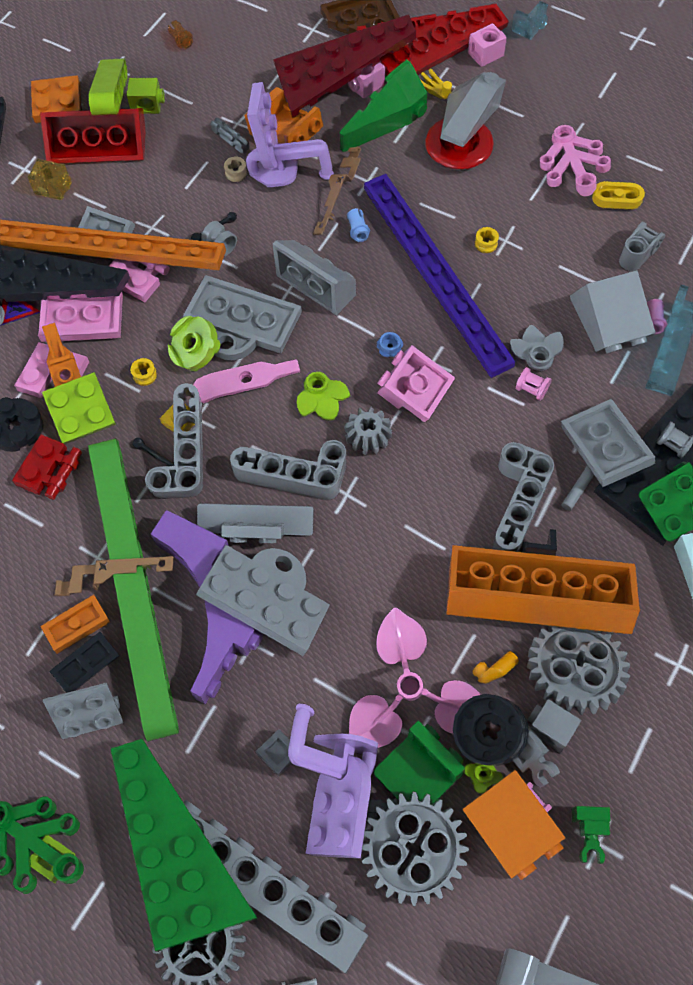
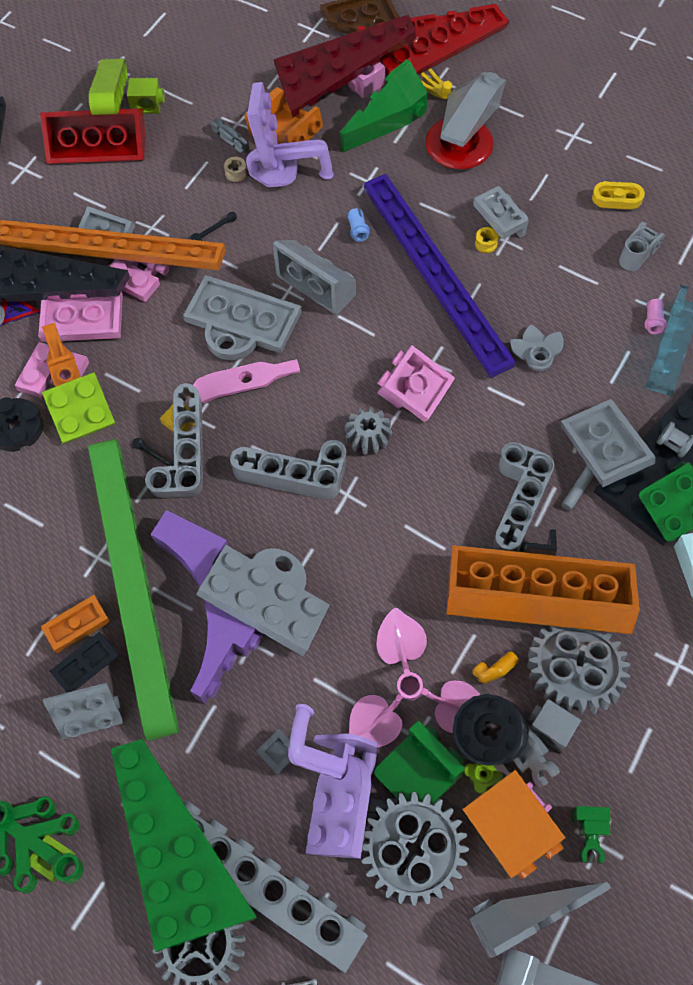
(41, 463): red plate -> none
(49, 179): clear yellow brick -> none
(55, 95): orange plate -> none
(113, 566): medium nougat piece -> none
(143, 363): yellow bush -> none
(182, 37): clear orange pin -> none
(205, 345): lime plate -> none
(216, 233): light grey wheel -> none
(255, 521): light grey bracket -> none
(323, 399): lime plate -> none
(351, 161): medium nougat piece -> none
(392, 339): medium blue plate -> none
(487, 45): bright pink brick -> none
(501, 213): none -> light grey bracket
(516, 919): none -> light grey wedge
(530, 24): clear light blue bracket -> none
(533, 384): bright pink bush -> none
(565, 138): bright pink plant -> none
(614, 312): light grey slope -> none

